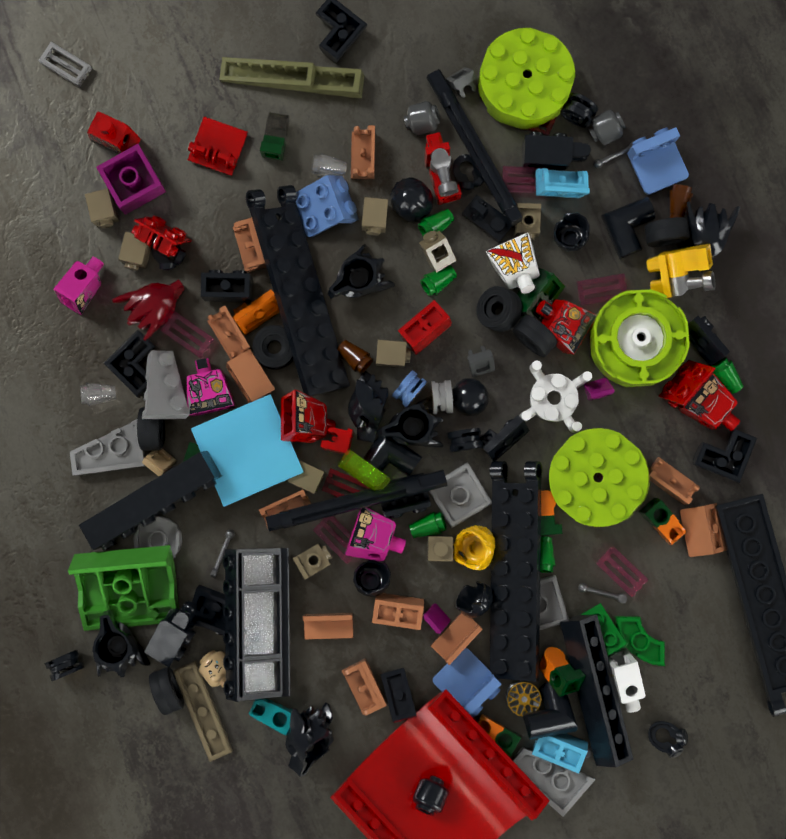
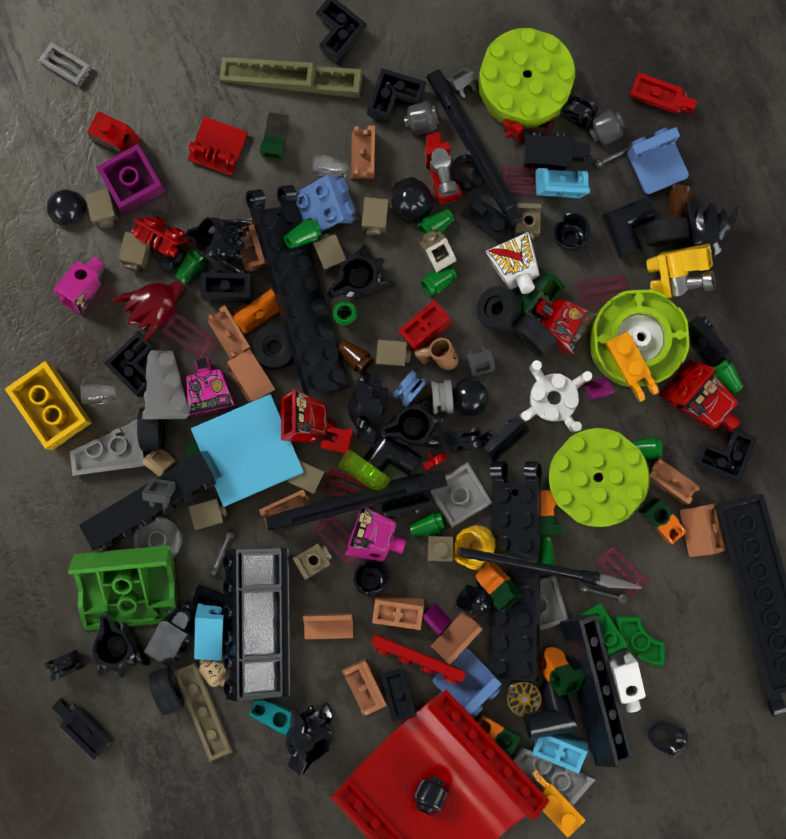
(48, 405): none -> yellow brick
(65, 207): none -> black hair
(81, 728): none -> black hinge
(158, 491): none -> dark grey tile
(191, 266): none -> green cone
(208, 514): none -> dark tan brick
(208, 633): none -> medium azure hinge
(221, 242): none -> black piece
(304, 233): none -> green cone
(329, 252): none -> dark tan brick
(344, 307): none -> green cone
(392, 87): none -> black brick
(408, 655): none -> red plate
(434, 460): none -> red piece
(441, 351): none -> medium nougat piece
(498, 586): none -> leg
(513, 129): none -> red piece
(559, 808): none -> light orange hinge
(589, 577): none -> black piece
(631, 364): none -> light orange hinge
(650, 447): none -> green cone
(661, 94): none -> red hinge

